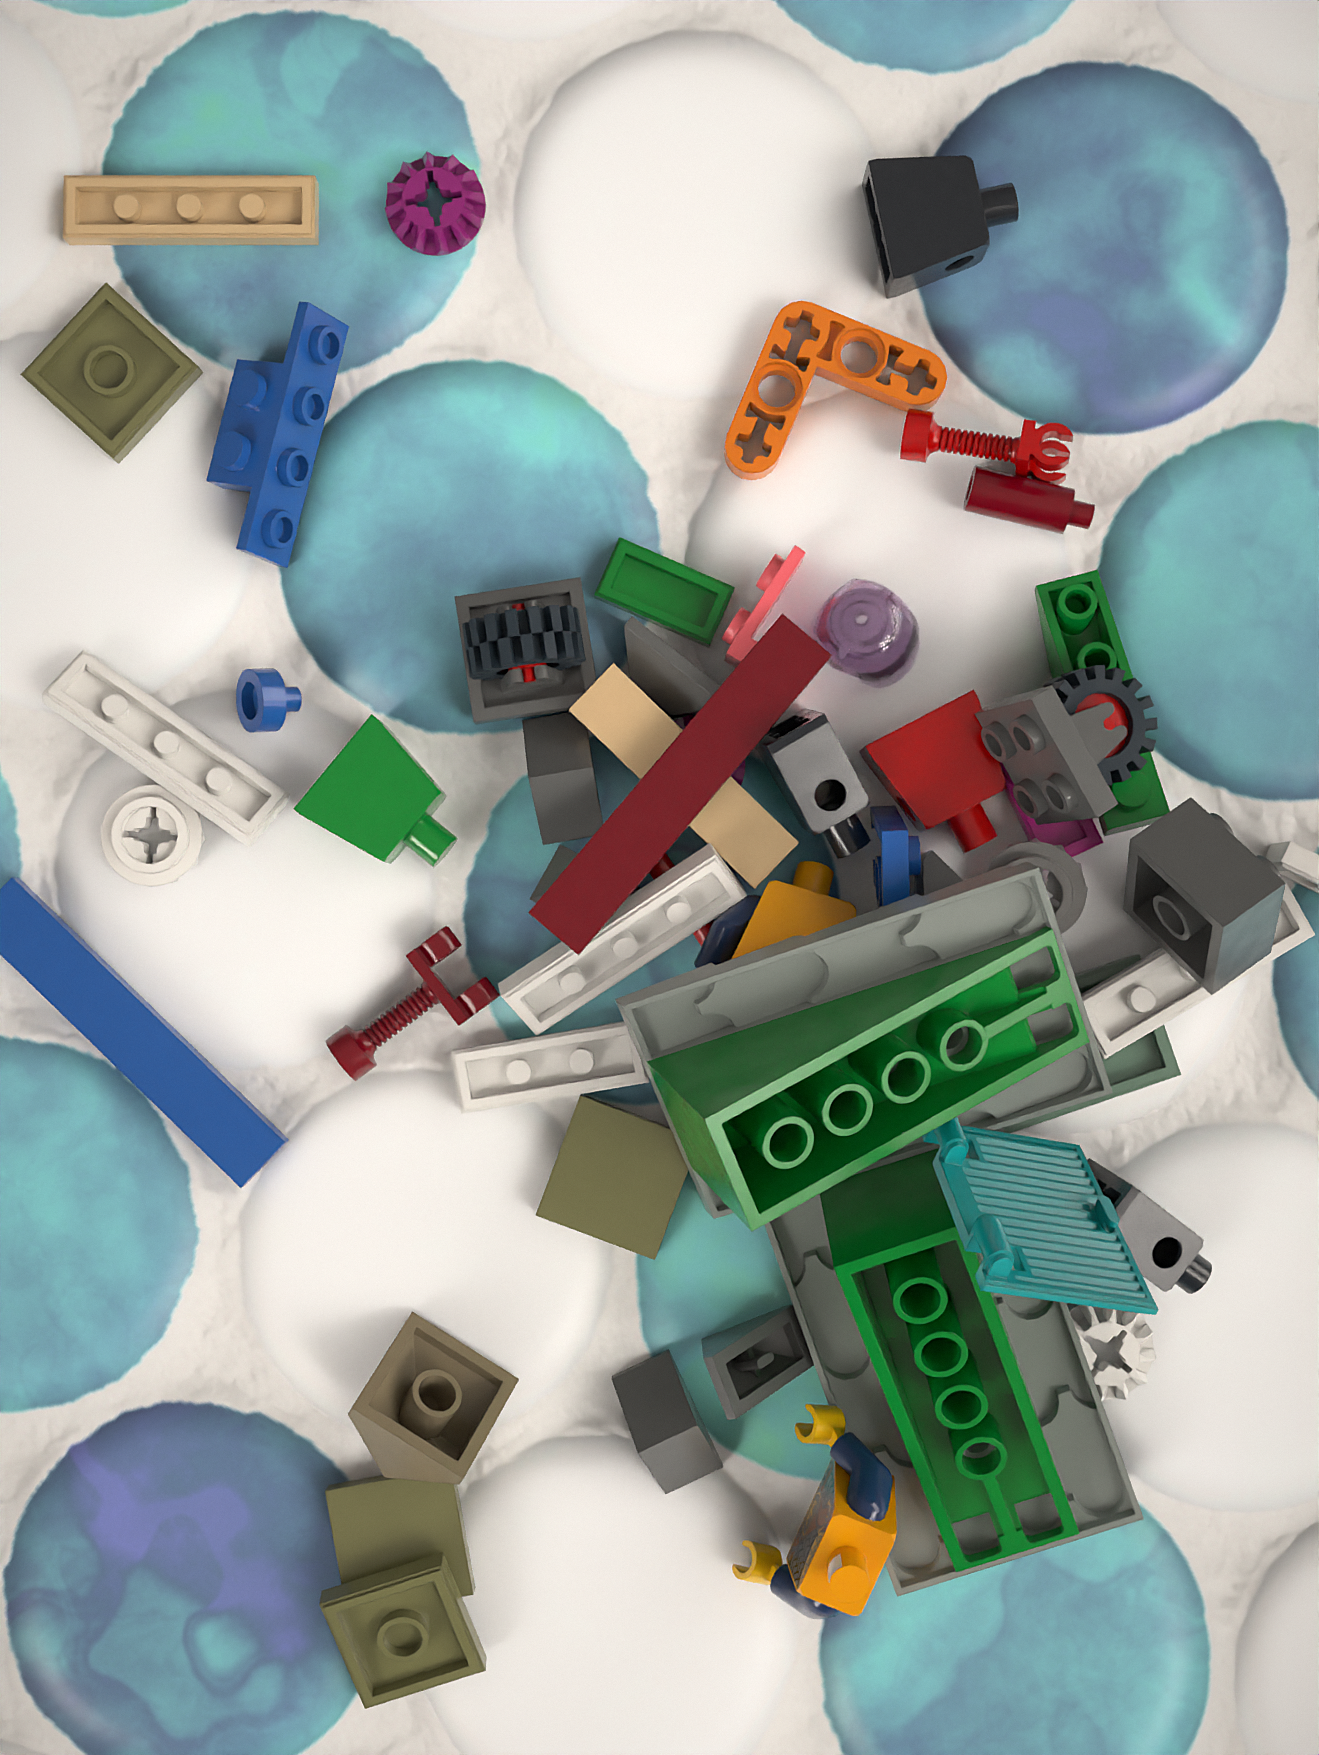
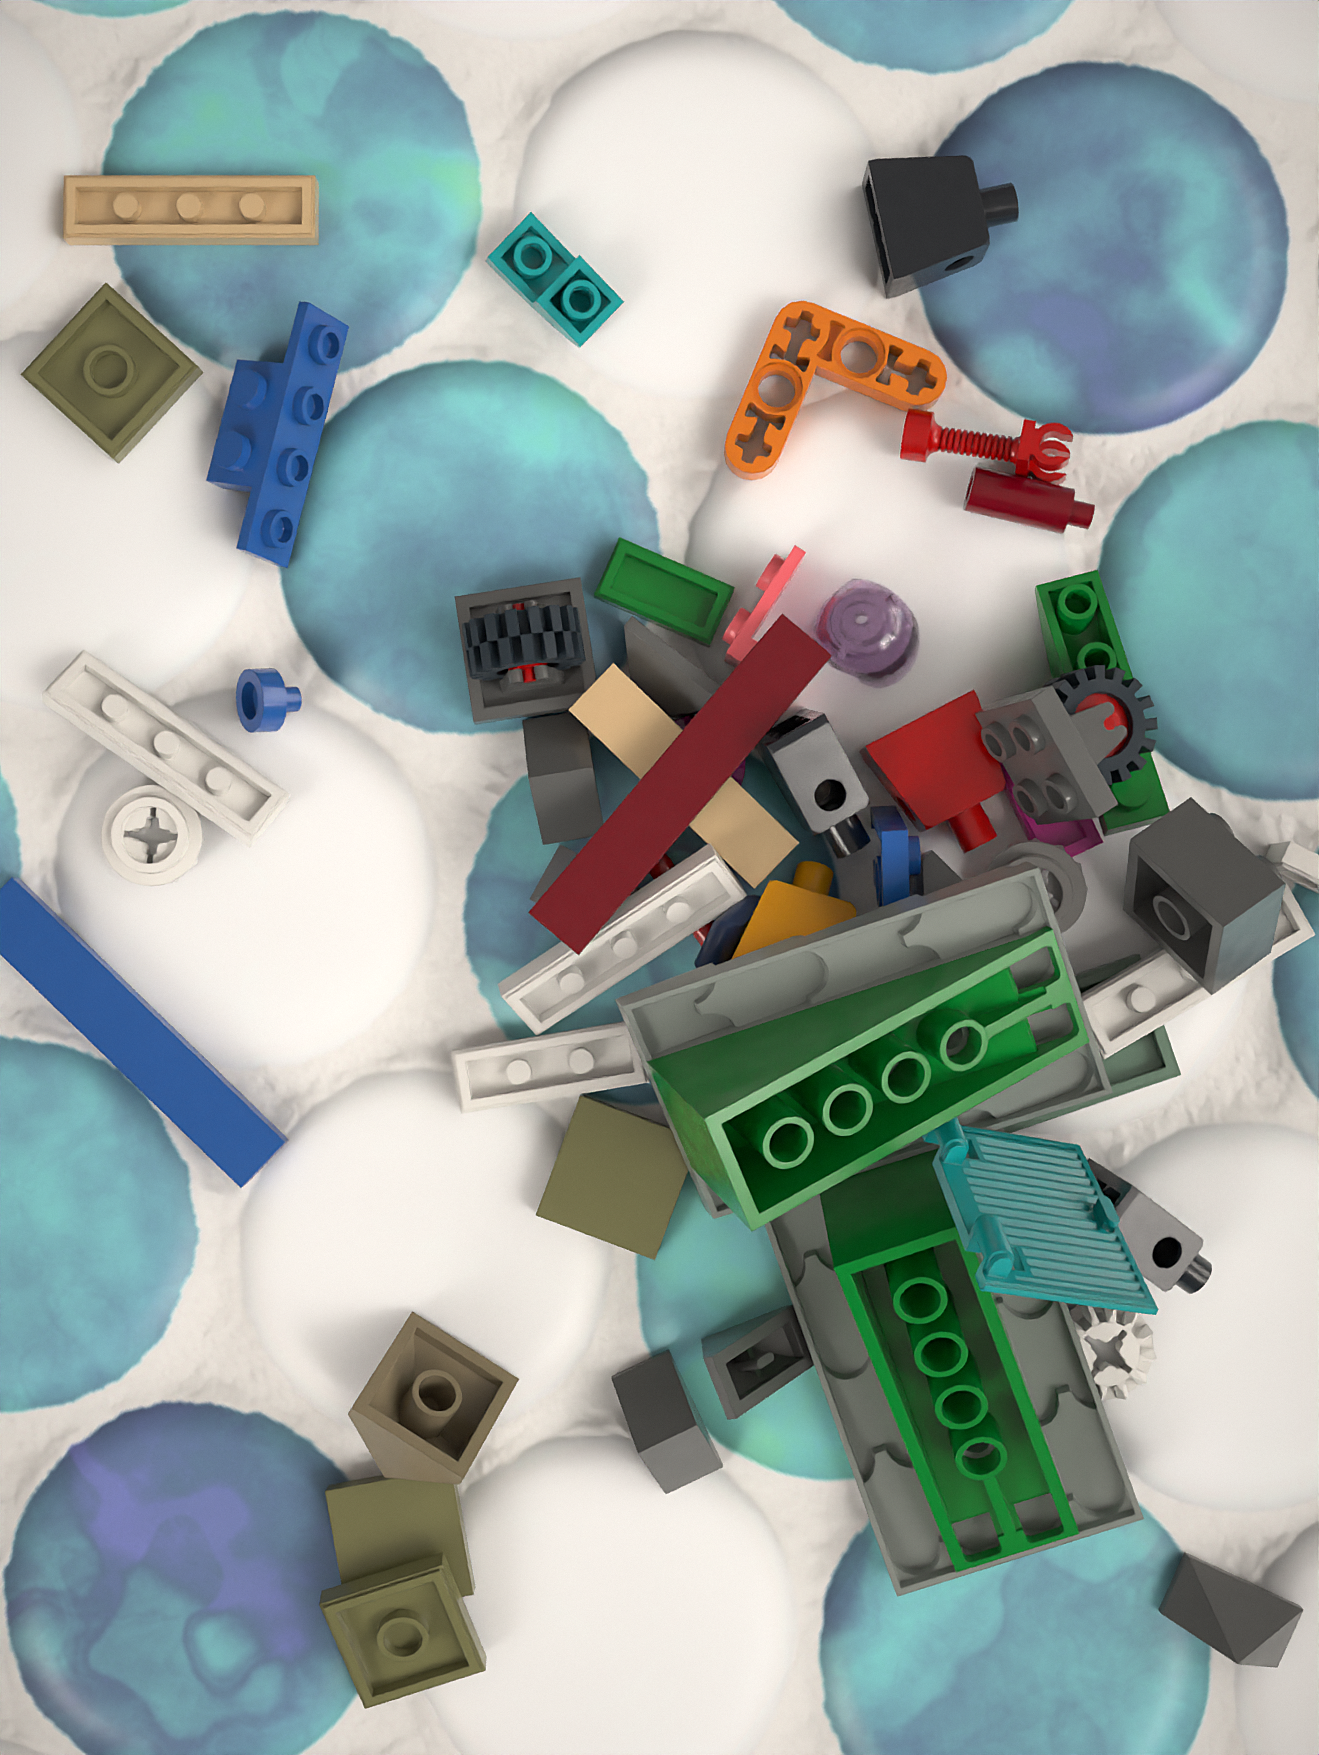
(356, 1048): dark red bar -> none
(379, 798): green torso -> none
(459, 218): magenta gear -> none
(554, 281): none -> teal slope
(843, 1532): torso -> none
(1230, 1613): none -> dark grey slope

